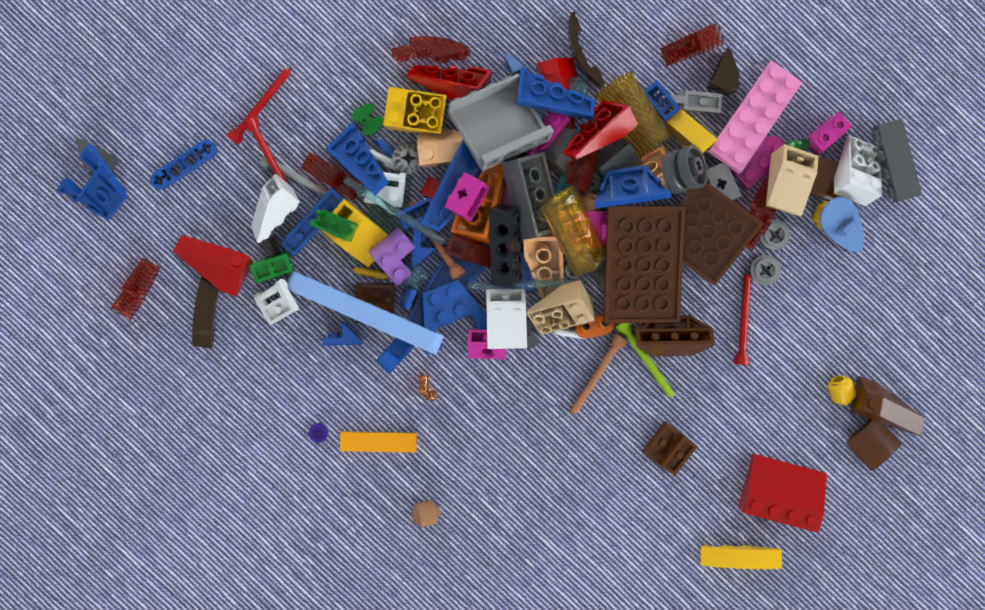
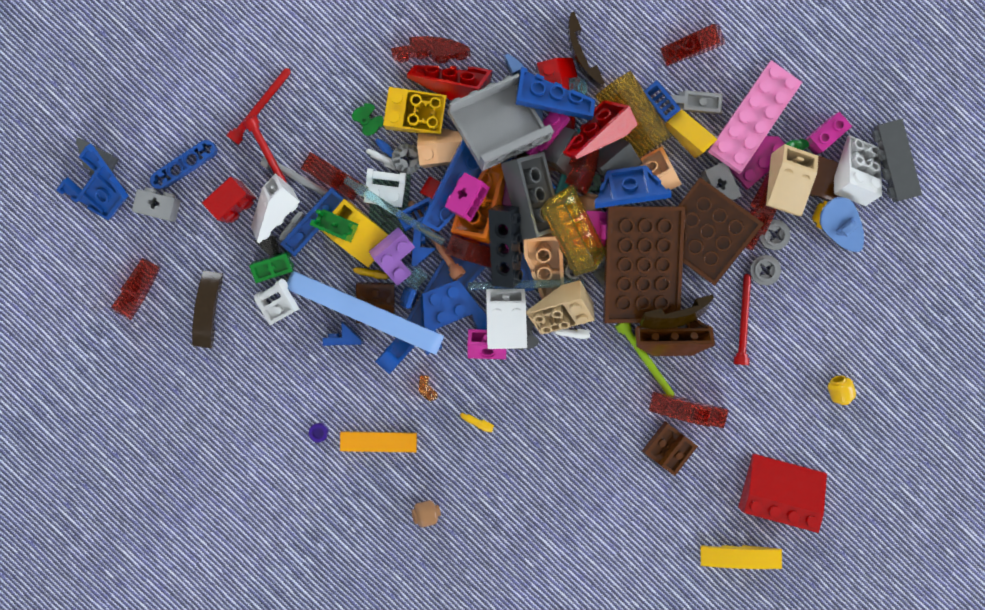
(145, 204): none -> light grey brick
(217, 264): red wedge -> none
(229, 200): none -> red brick
(293, 223): none -> white piece
(357, 158): blue wing -> none
(481, 424): none -> yellow piece
(595, 328): orange plate -> none
(617, 343): nougat piece -> none
(659, 320): none -> dark brown slope
(684, 169): dark grey wheel -> none
(688, 410): none -> clear red slope
(725, 75): dark brown slope -> none
(873, 444): reddish brown slope -> none
(882, 406): reddish brown wedge -> none

